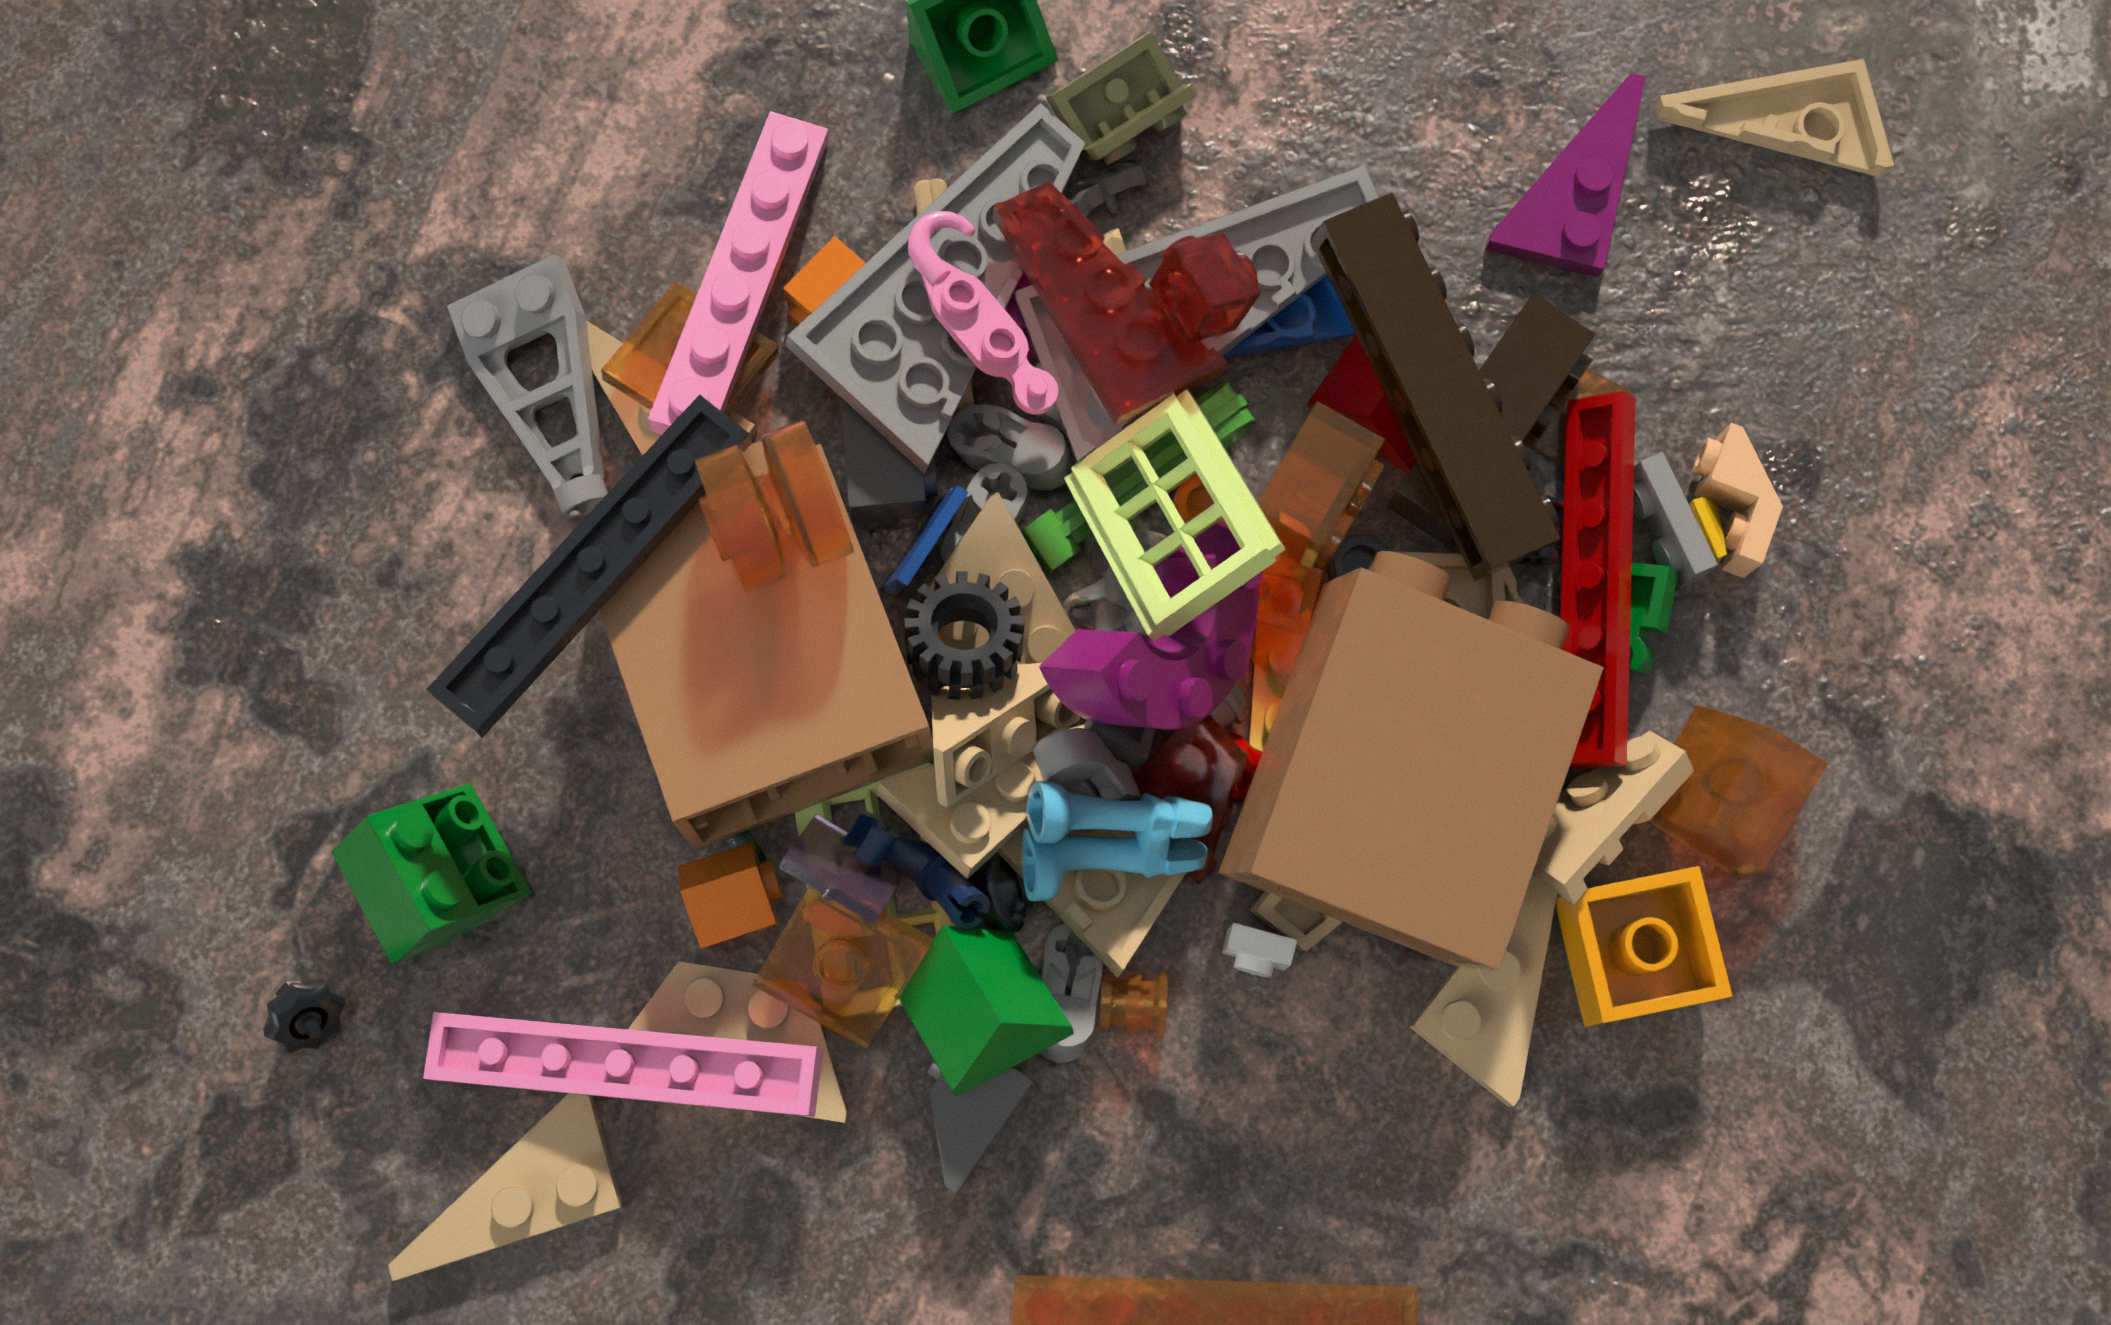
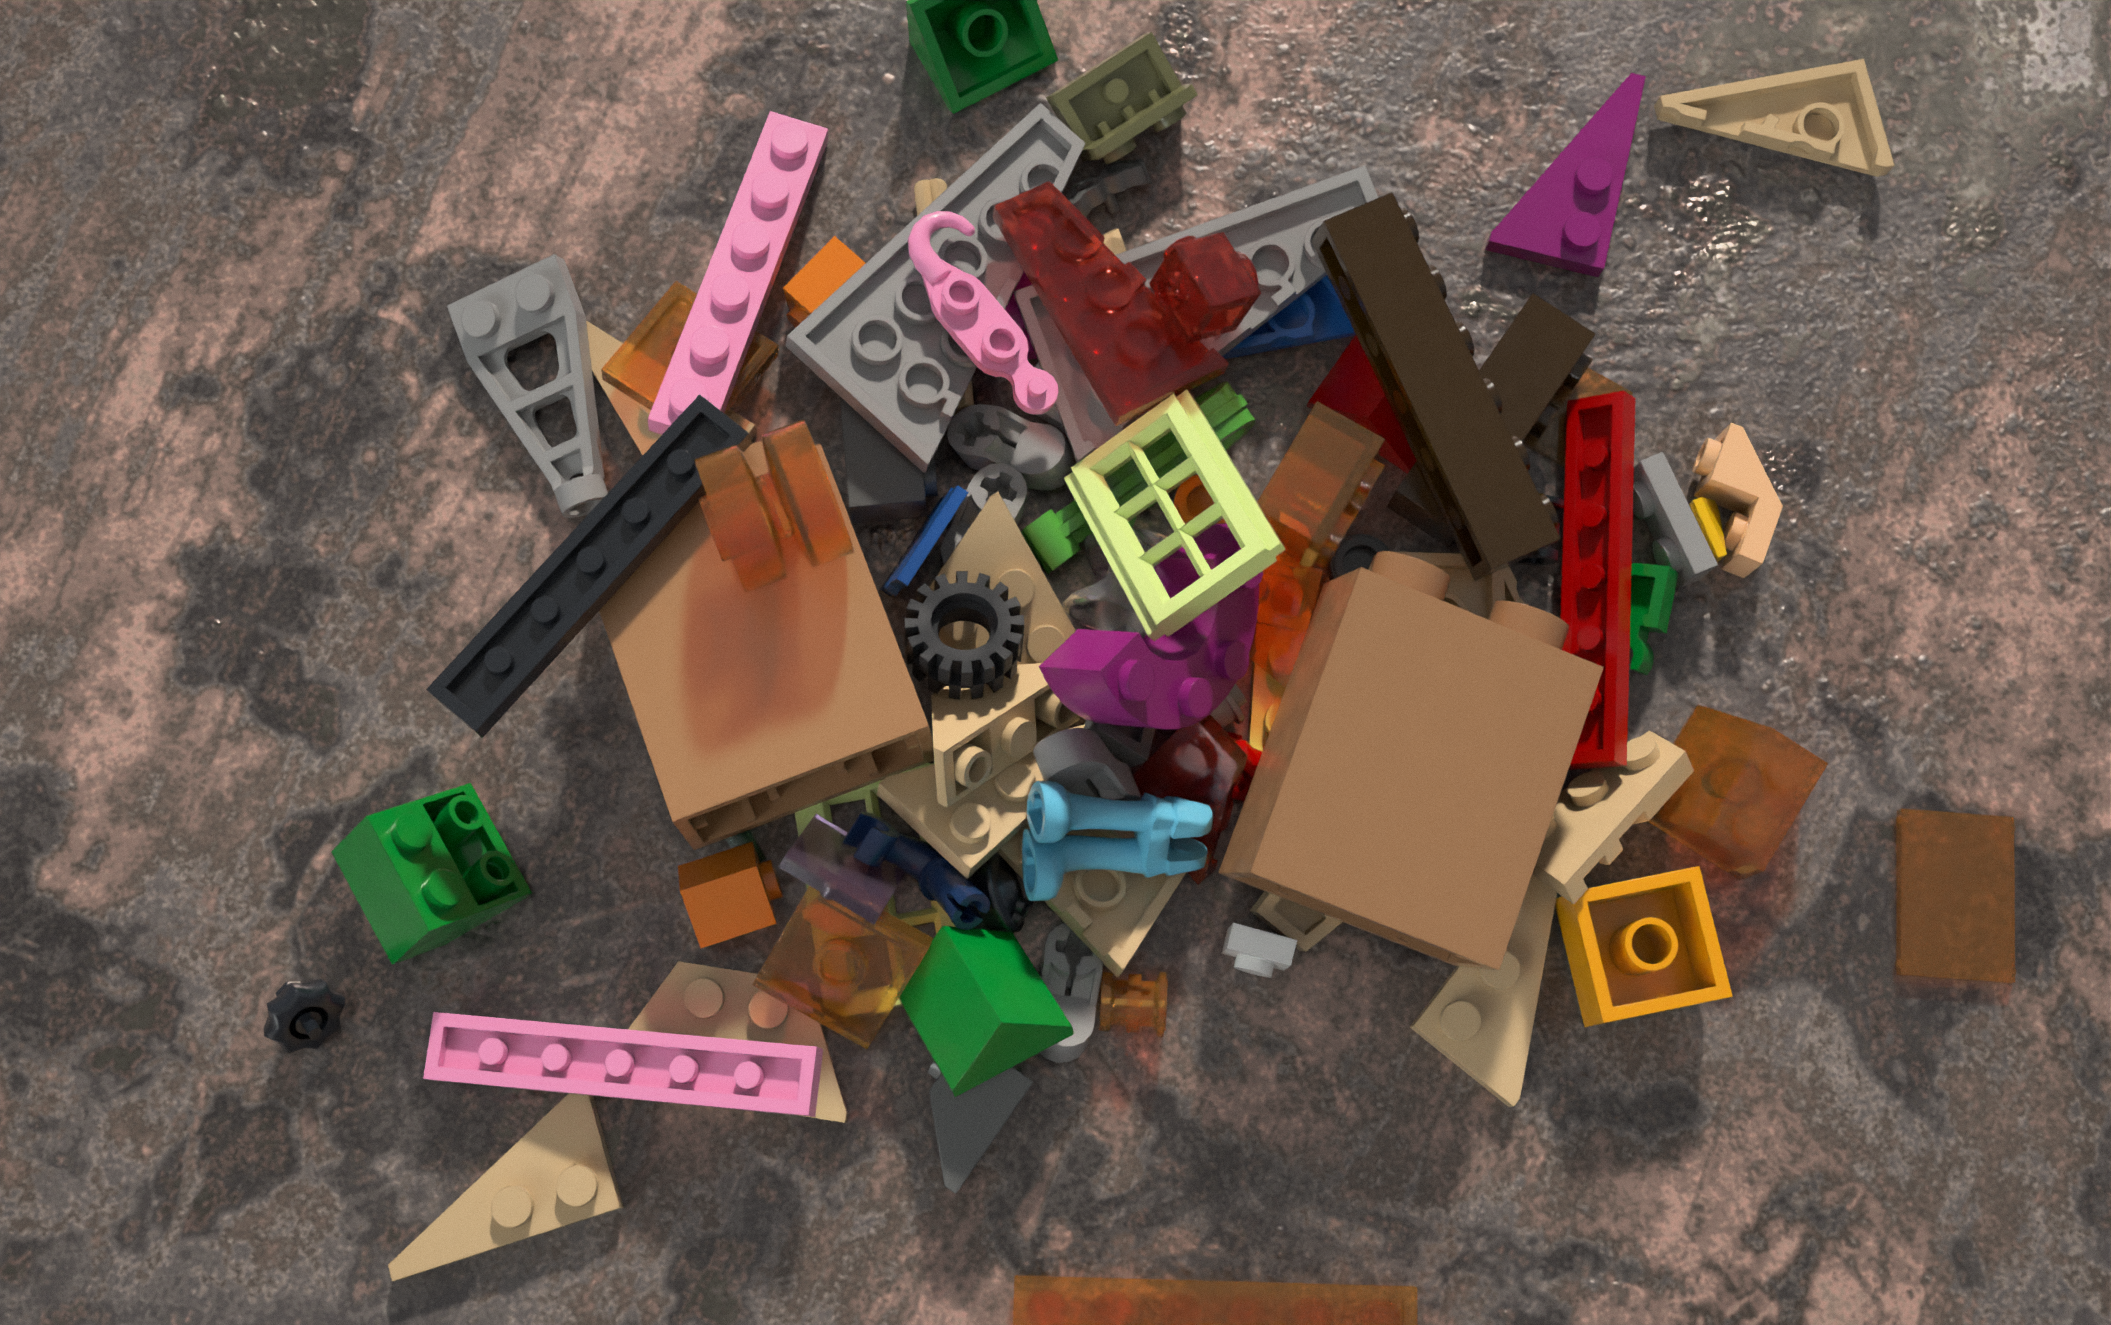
(1955, 896): none -> clear orange piece

